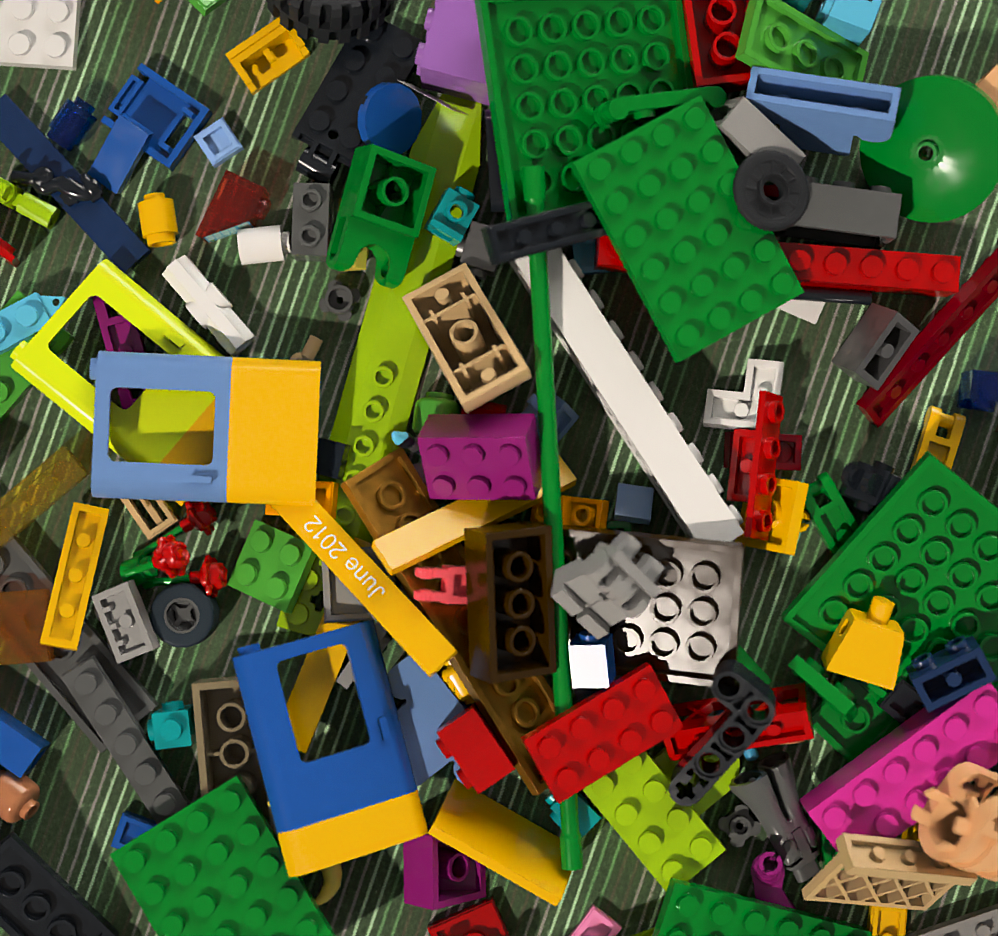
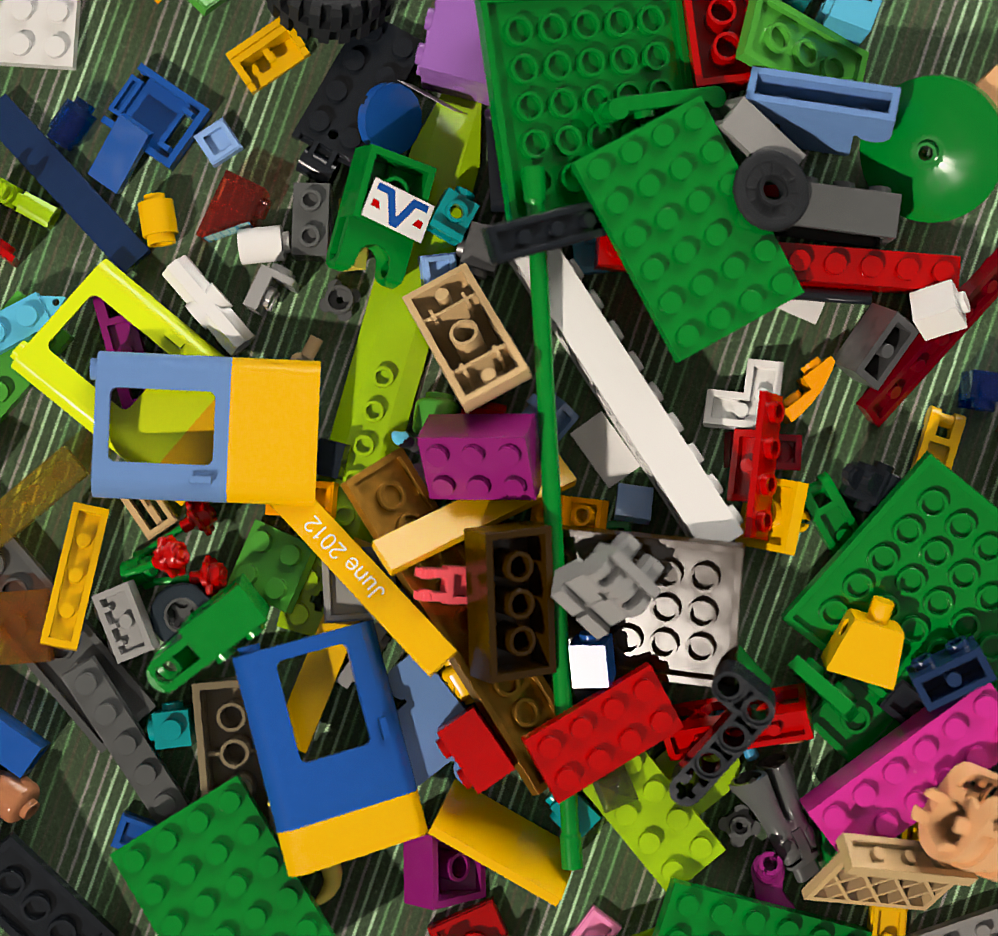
(71, 190): black animal -> none
(210, 634): none -> green brick
(263, 291): none -> light grey bracket
(397, 210): none -> white sticker
(435, 265): none -> light blue tile
(605, 449): none -> white sticker
(615, 789): none -> clear smoke slope
(812, 382): none -> light orange slope
(939, 309): none -> white brick

